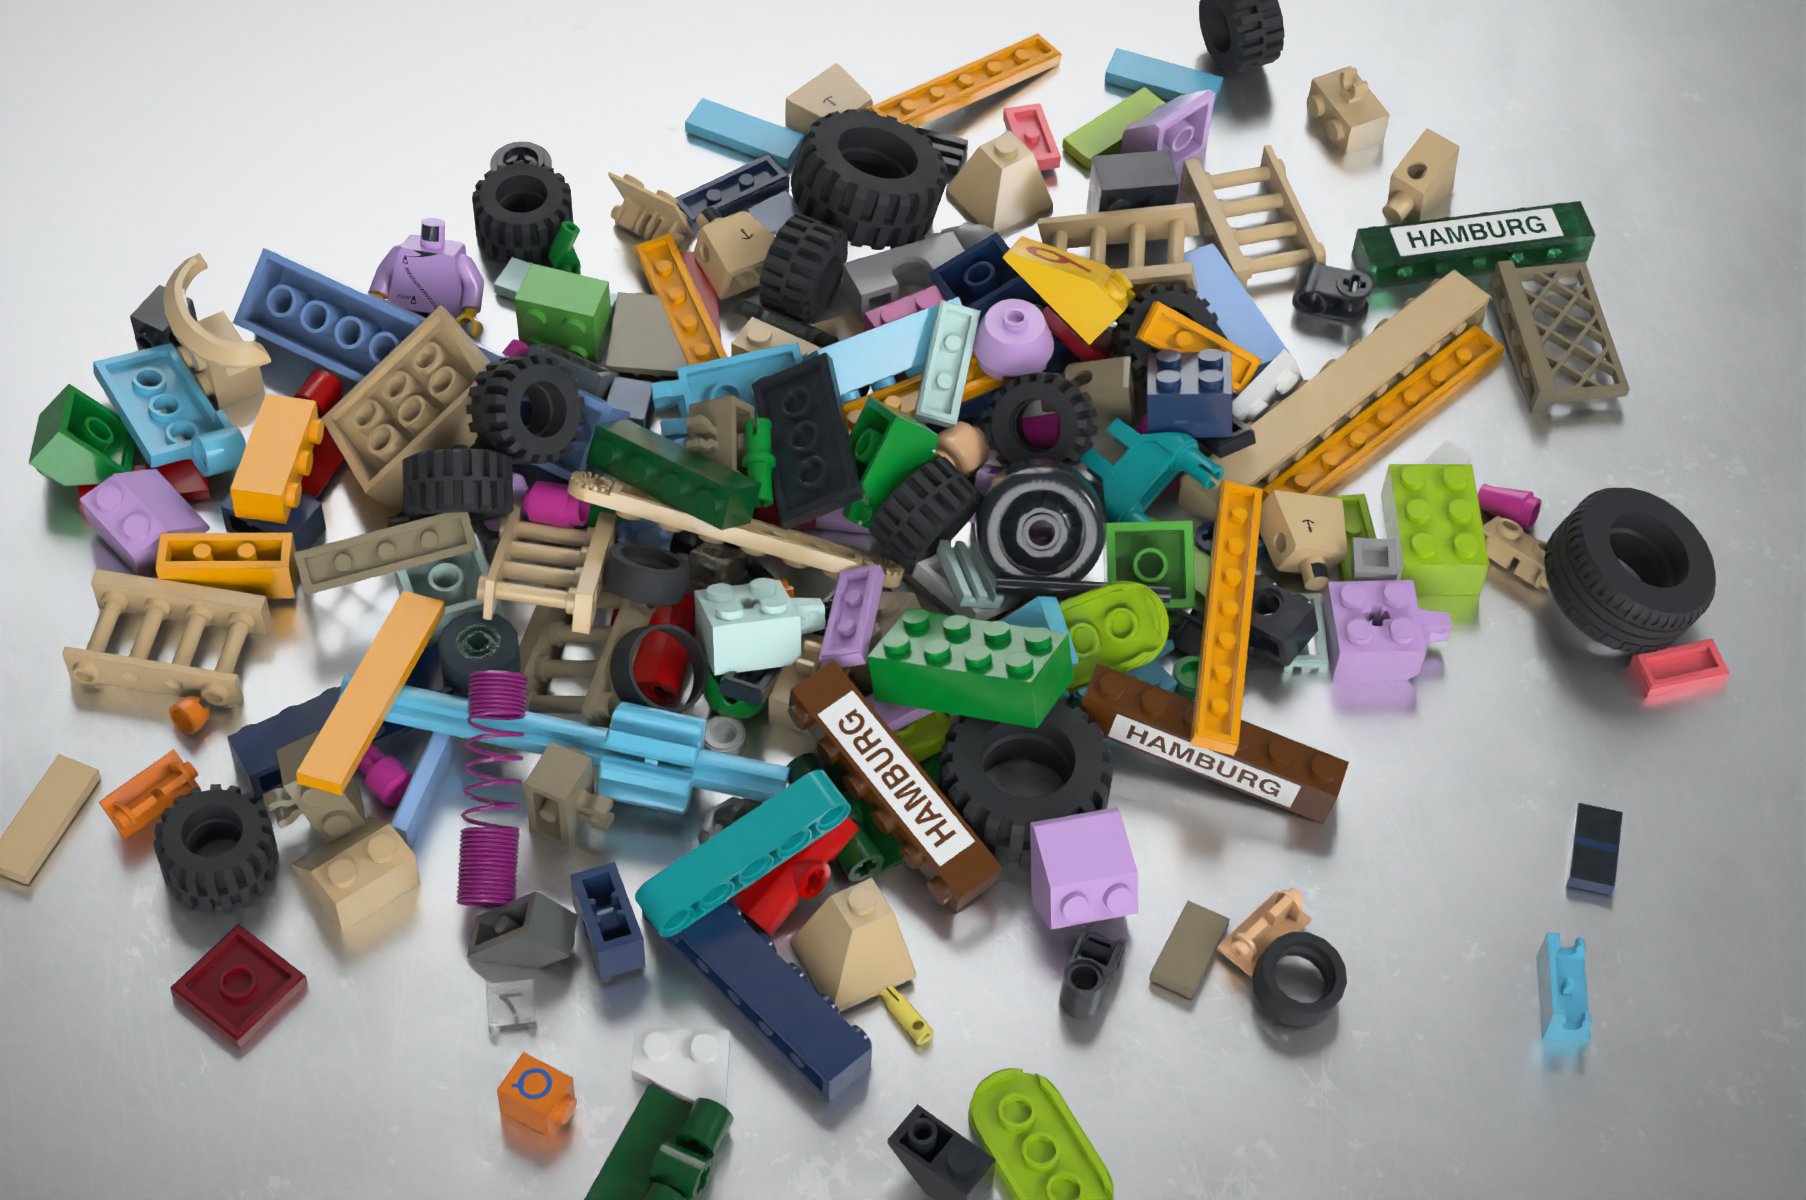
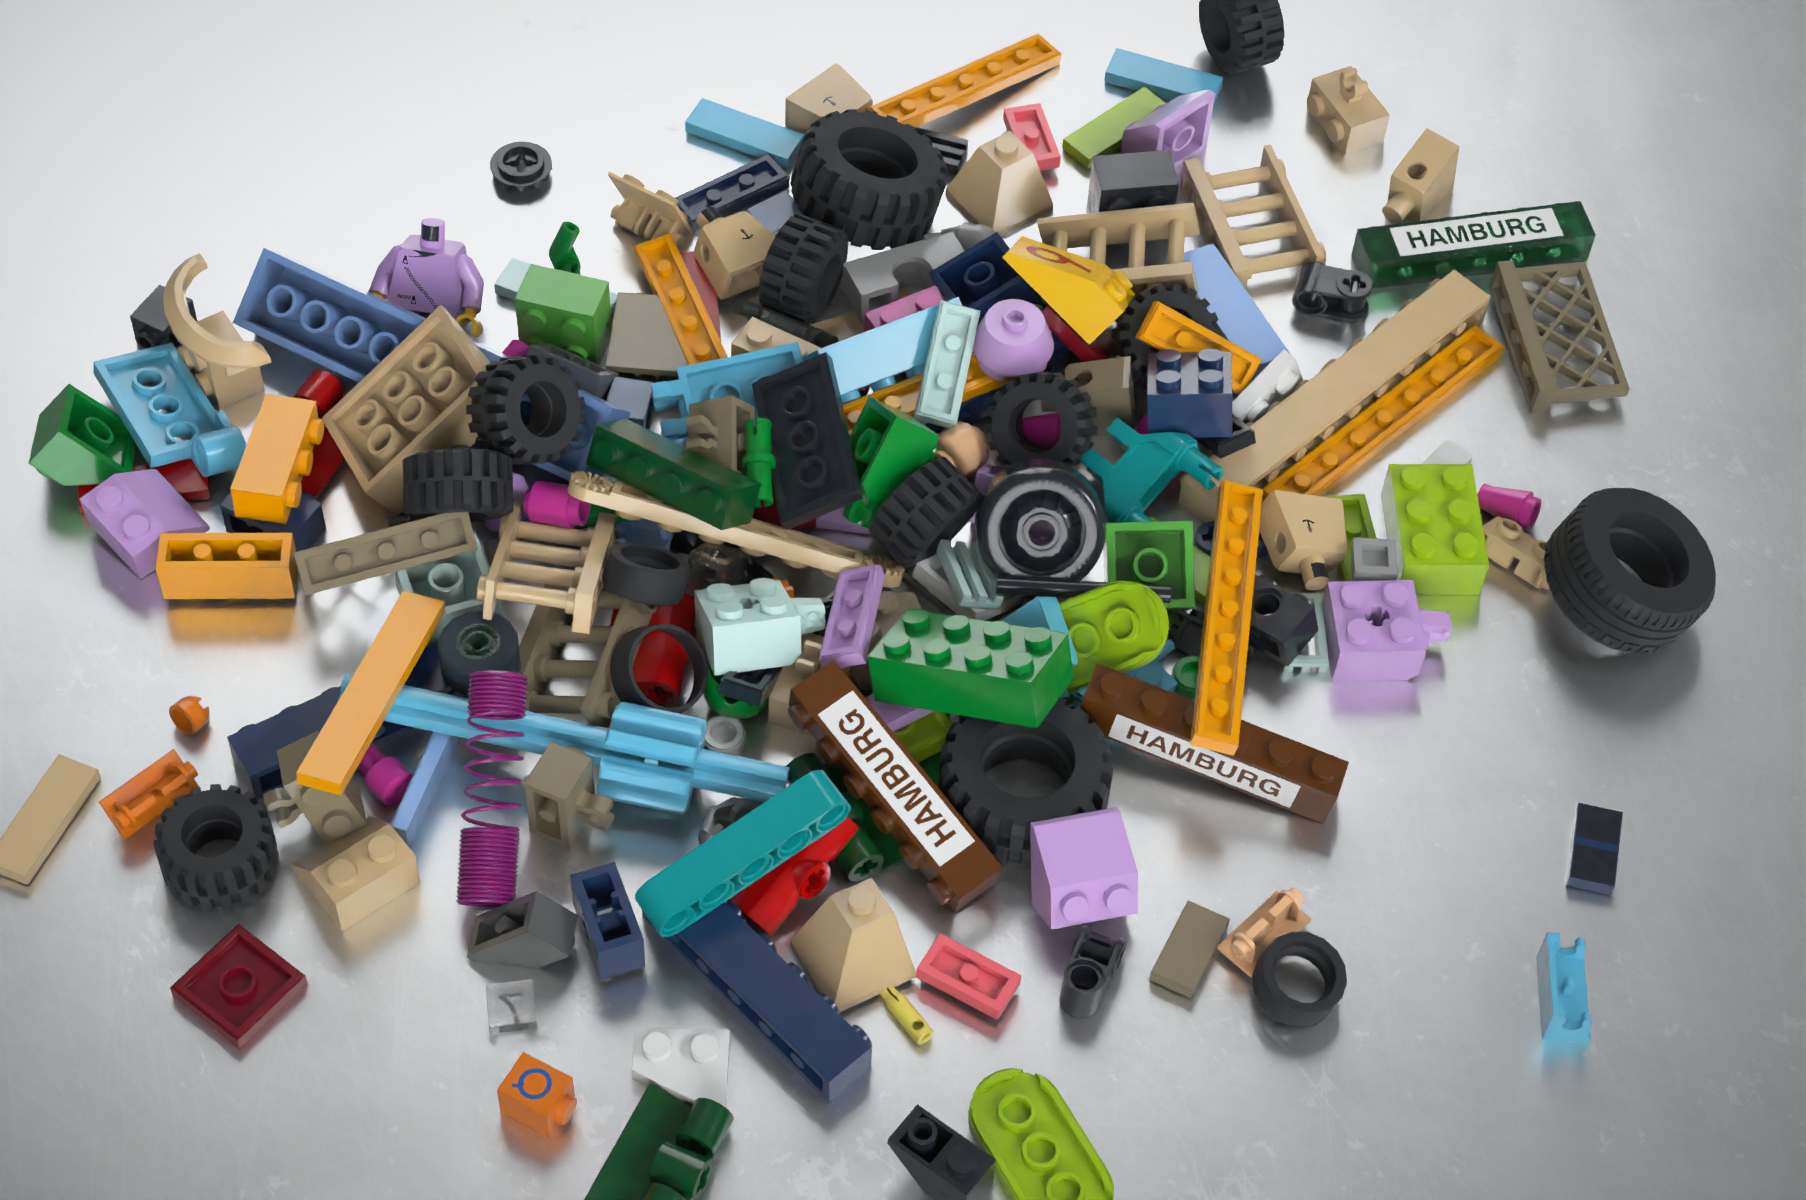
(175, 601): tan fence -> none
(520, 210): black tyre -> none
(968, 976): none -> coral plate
(1679, 668): coral tile -> none

